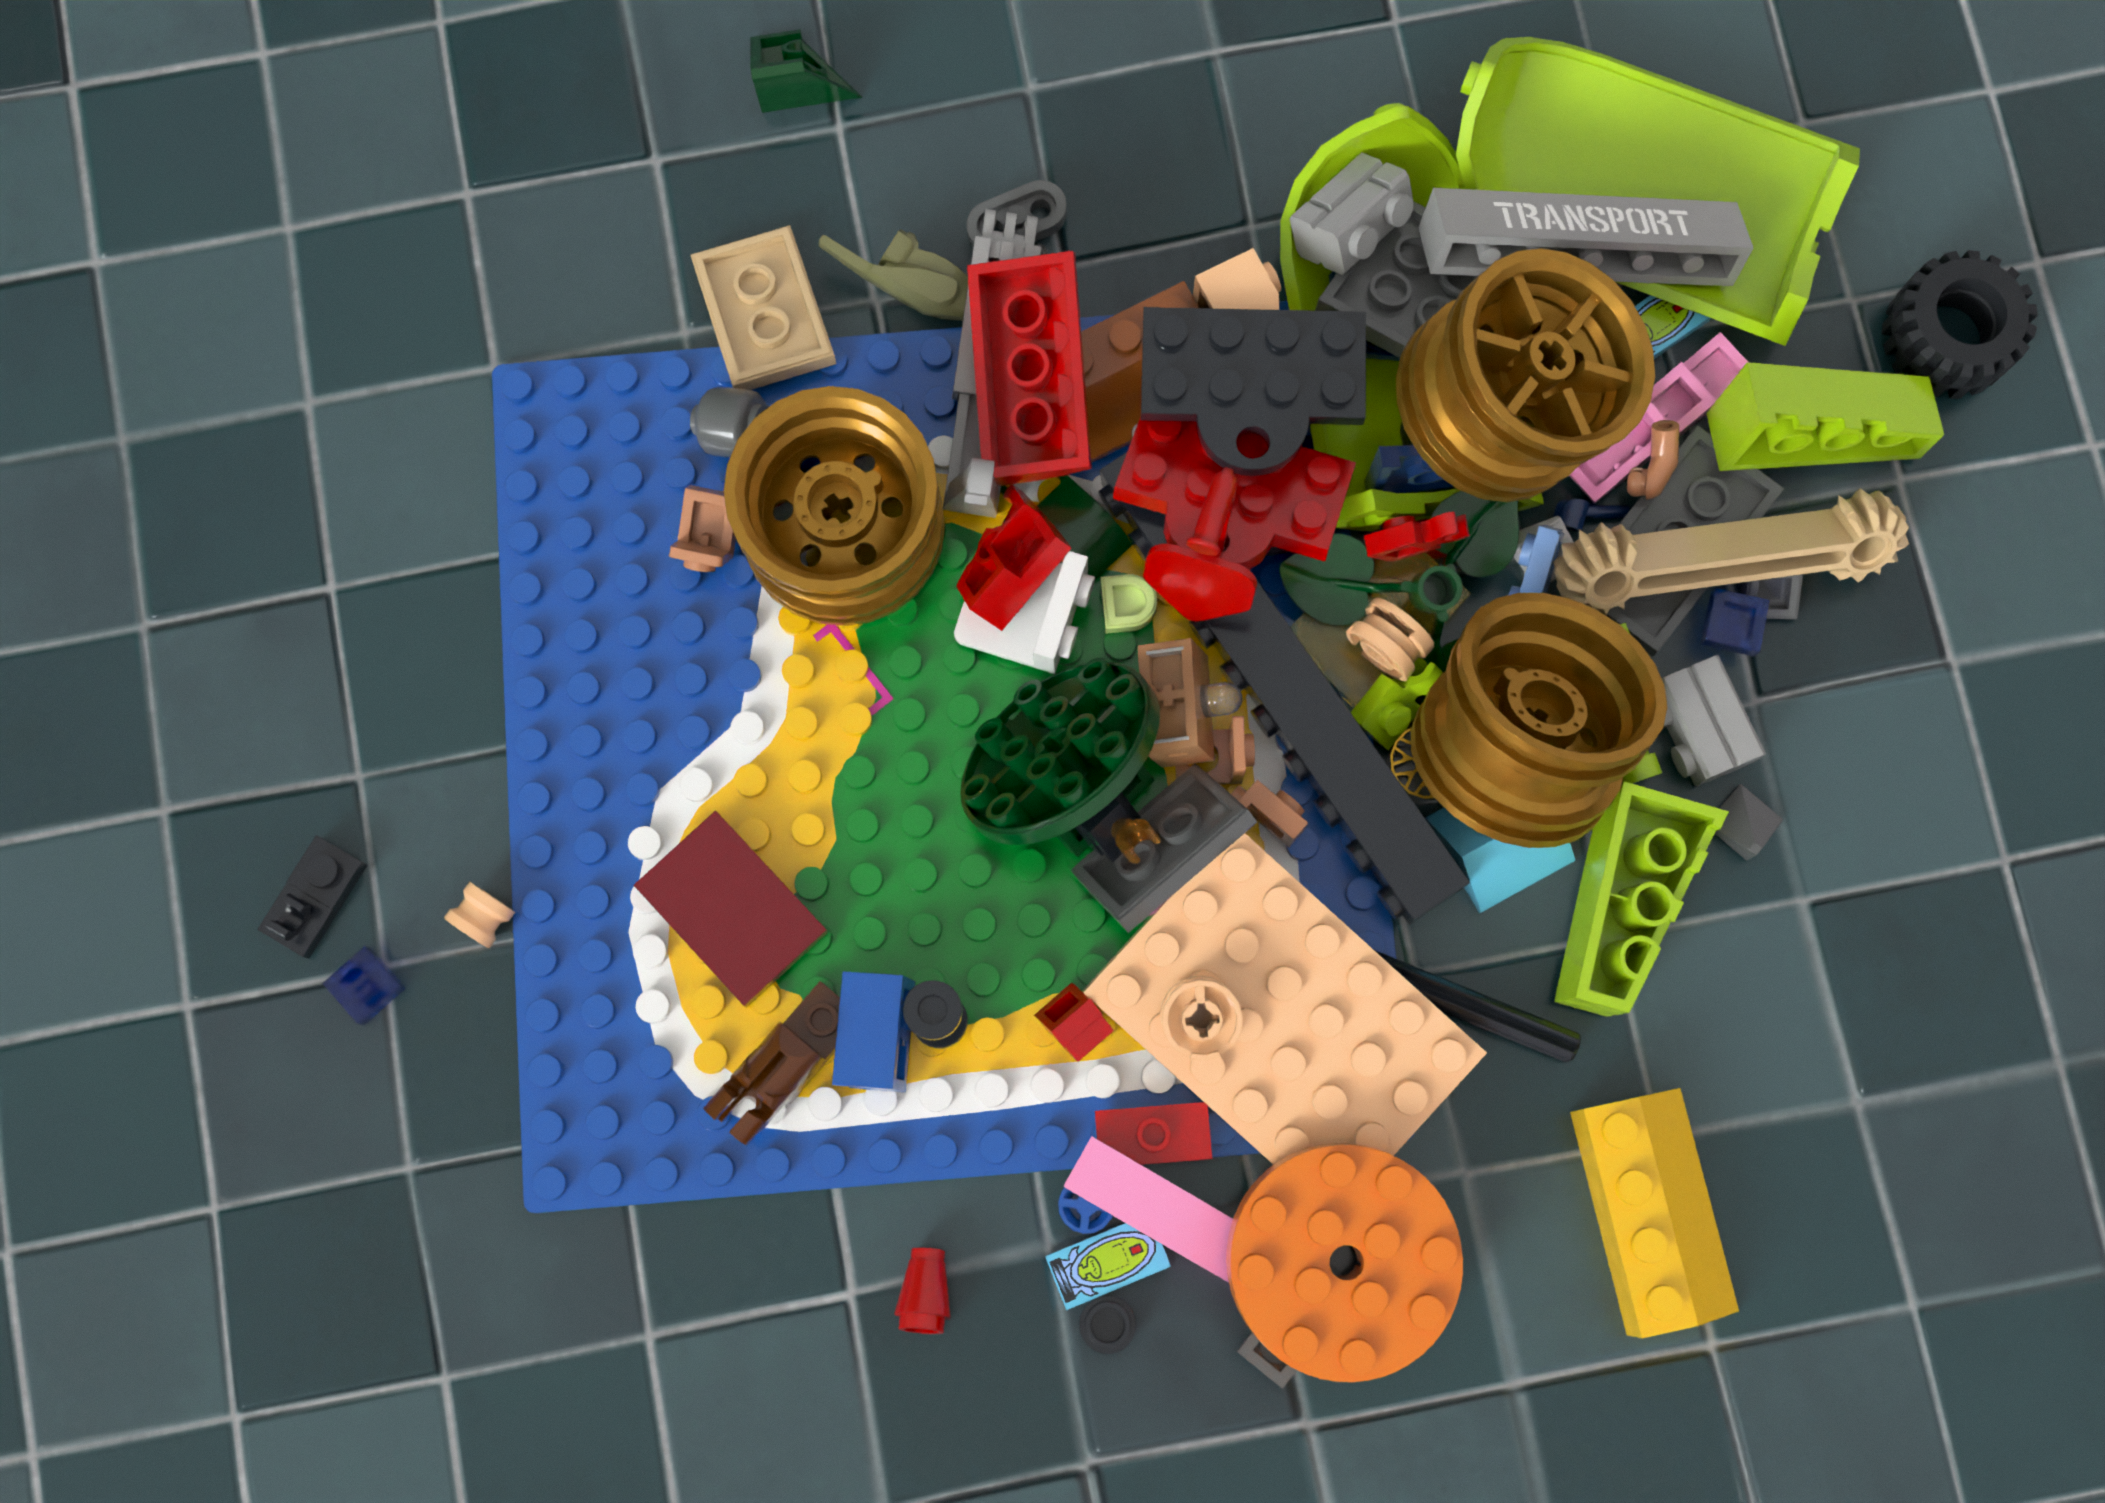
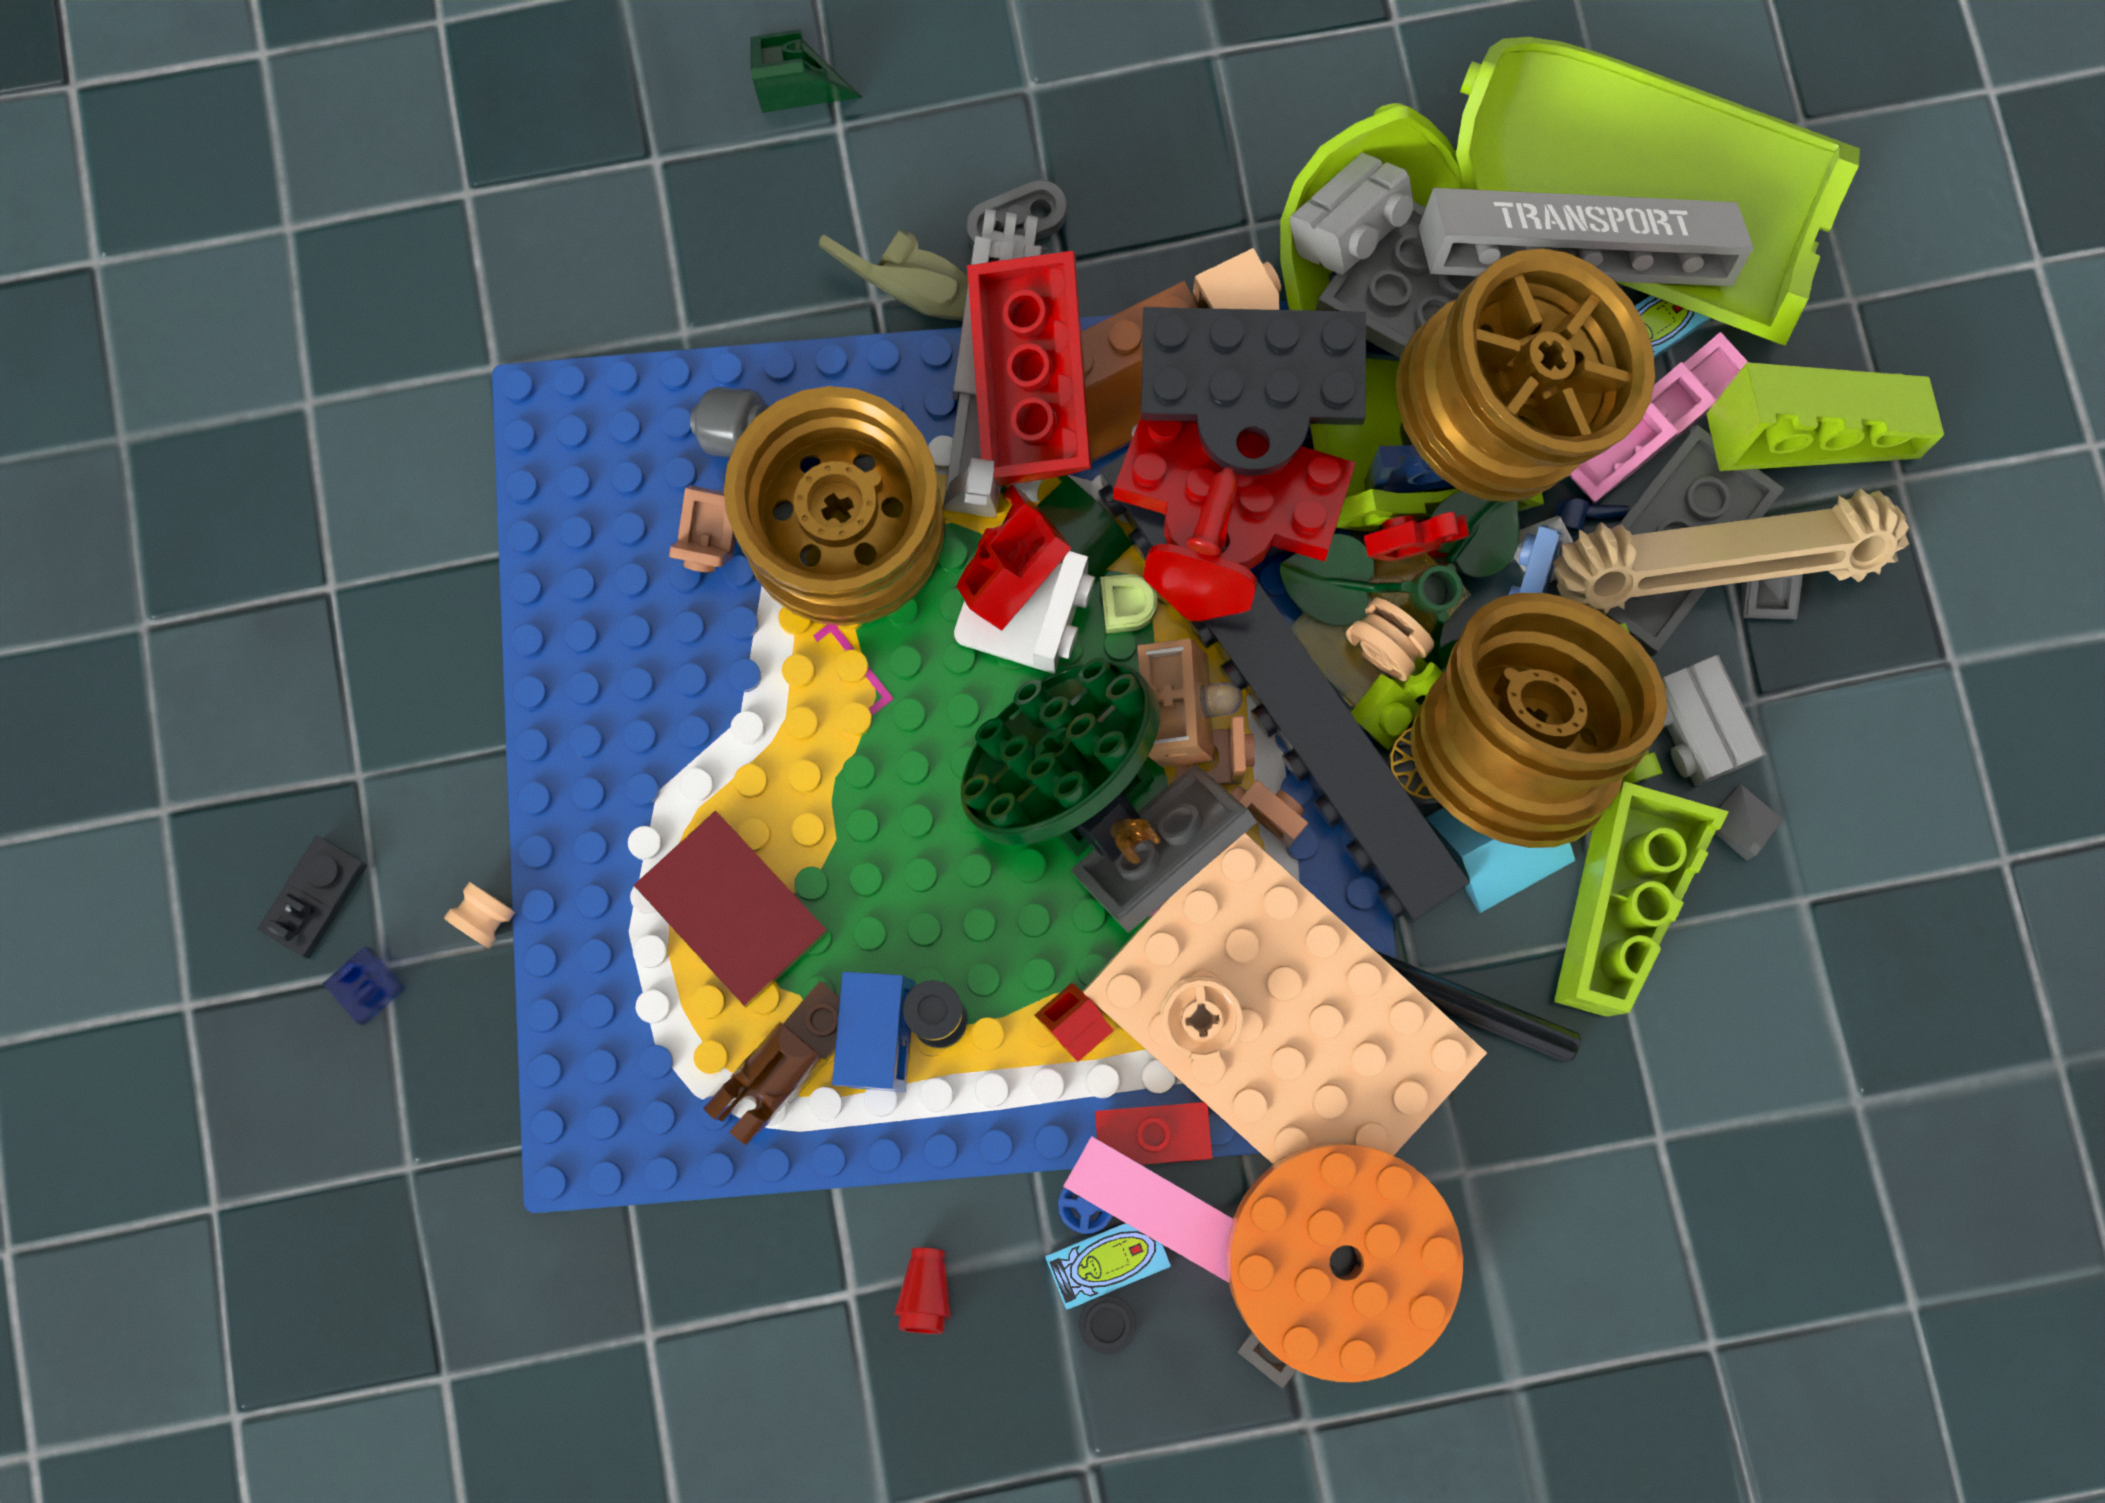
(763, 309): tan tile -> none
(1654, 1214): yellow slope -> none
(1663, 461): nougat arm -> none
(1735, 622): clear blue tile -> none
(1981, 292): black tyre -> none

